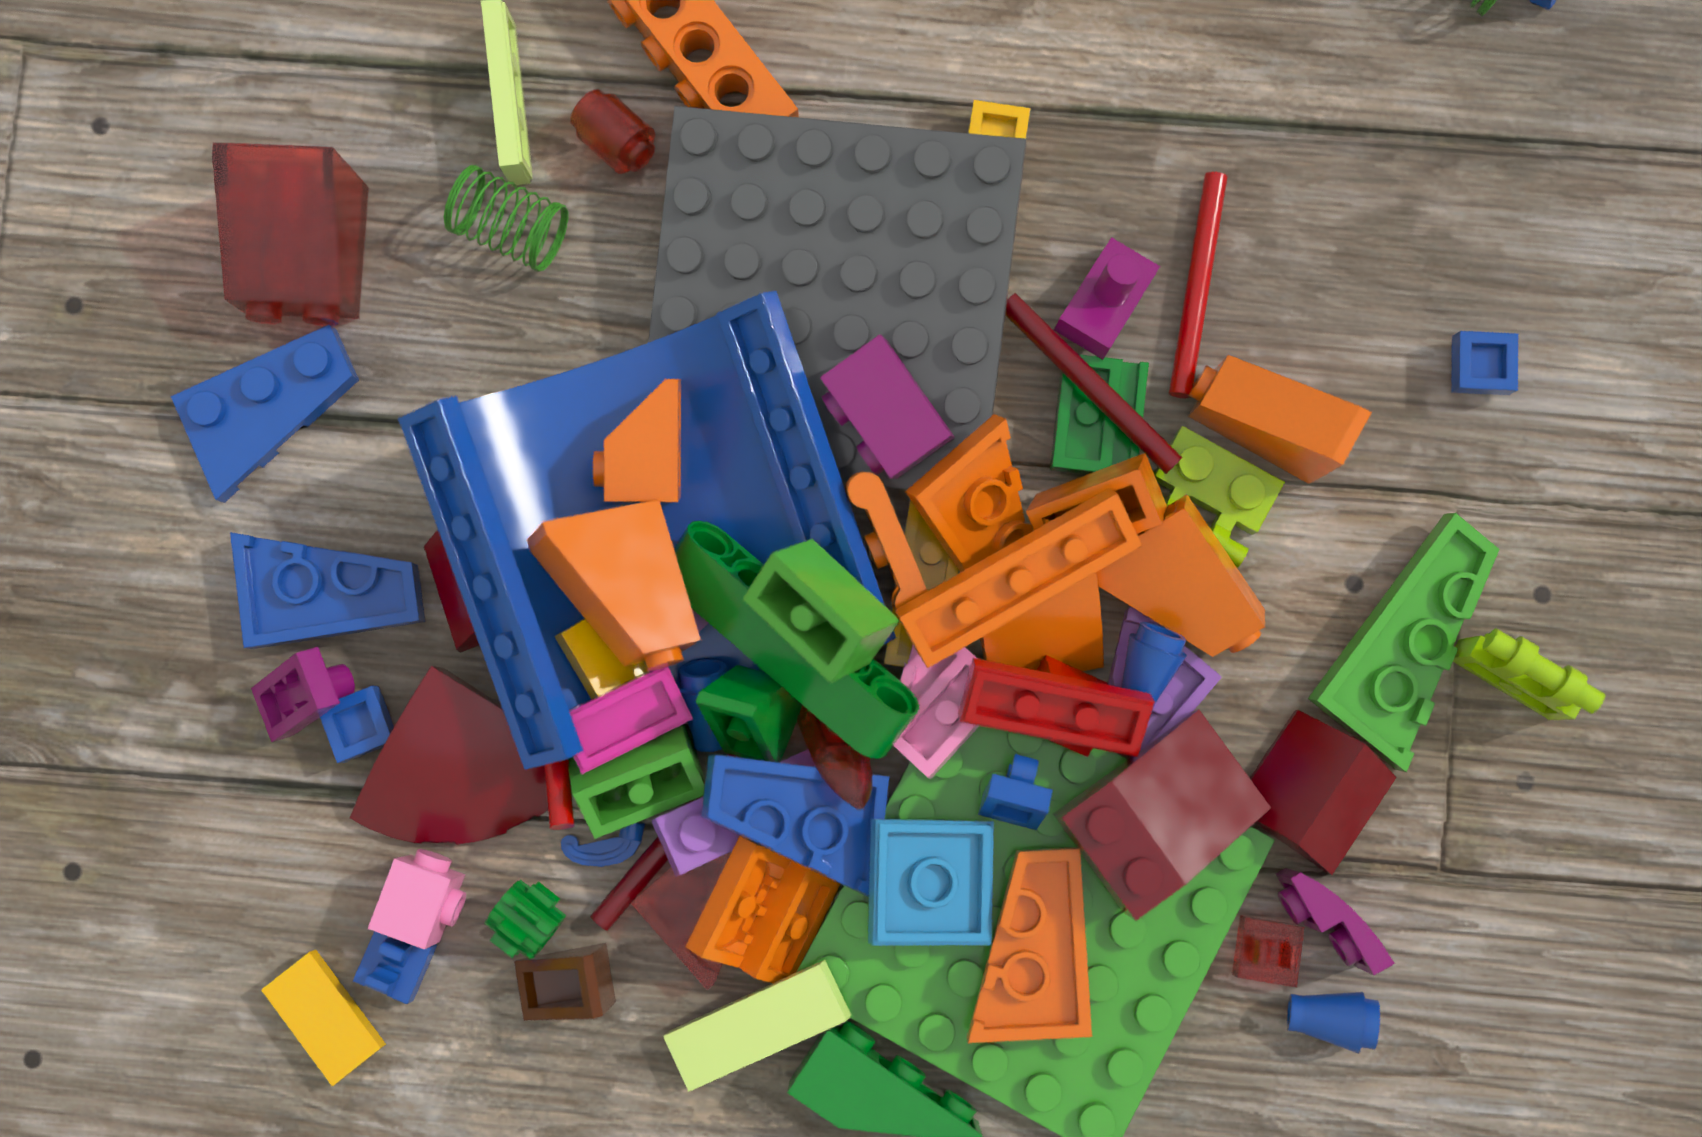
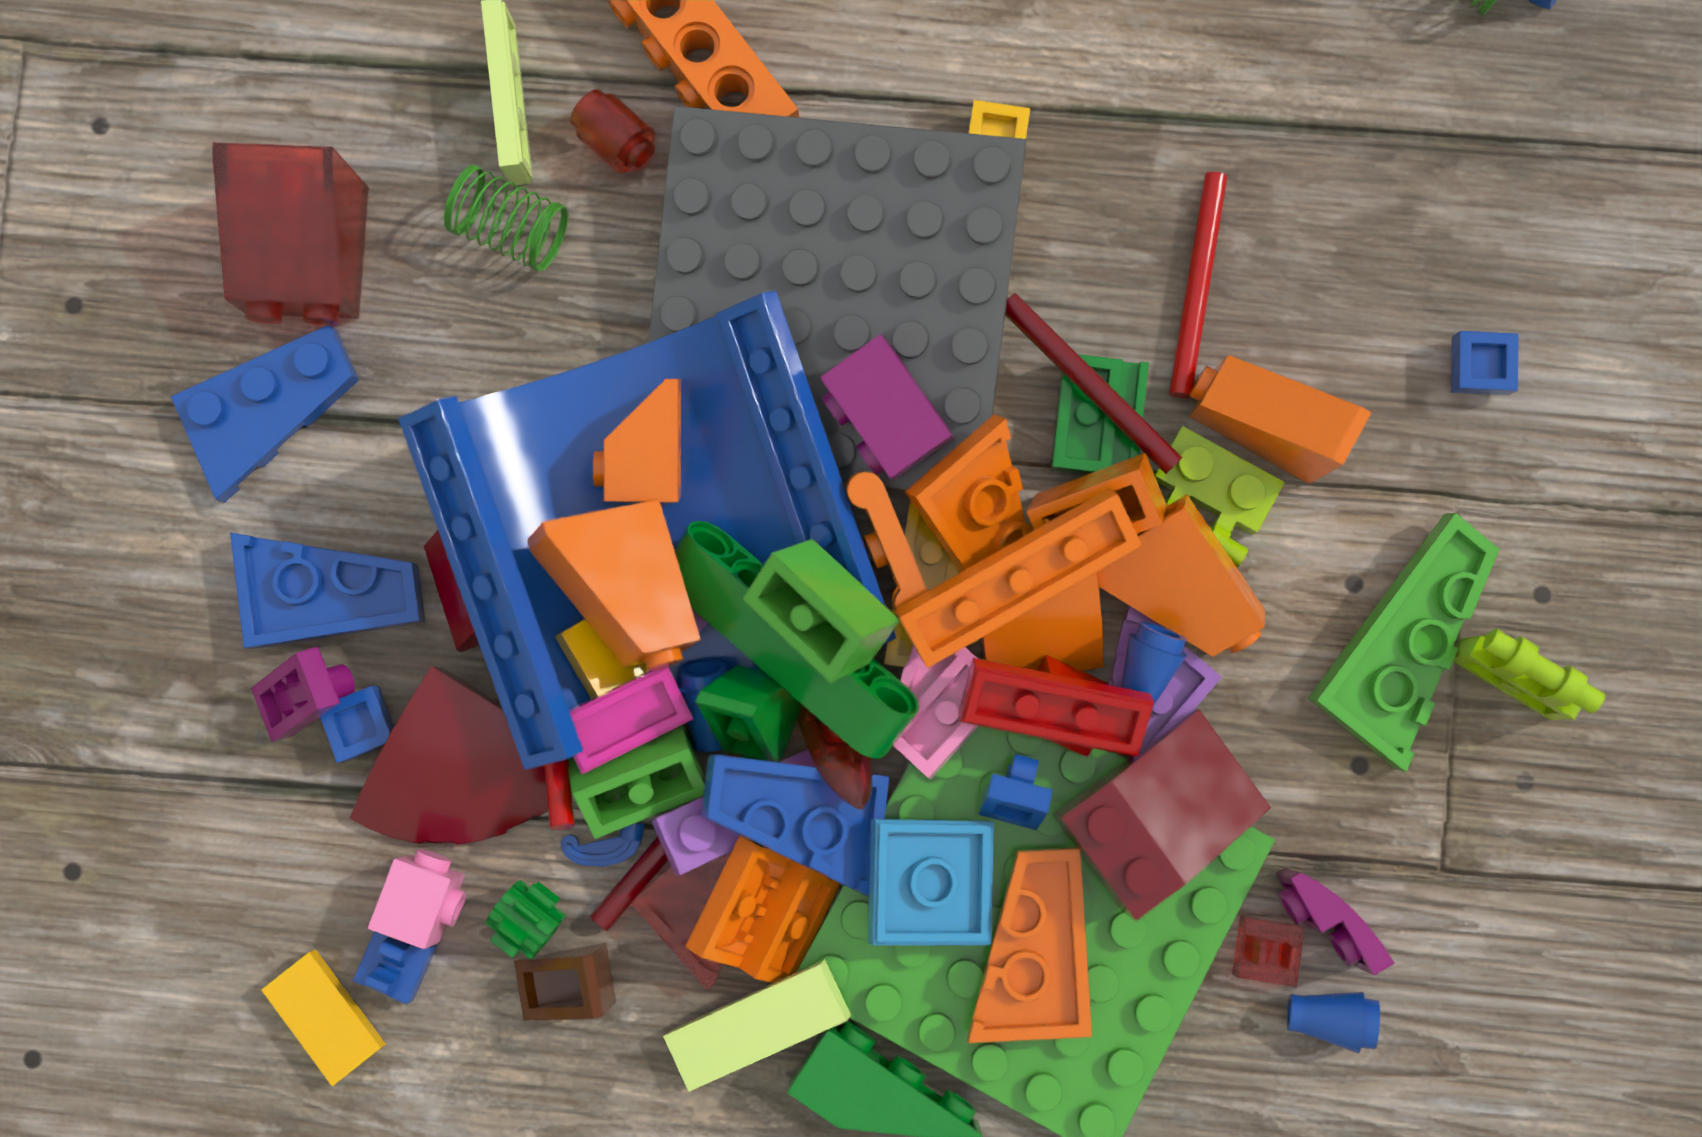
(1106, 298): magenta tile -> none
(1319, 789): dark red slope -> none

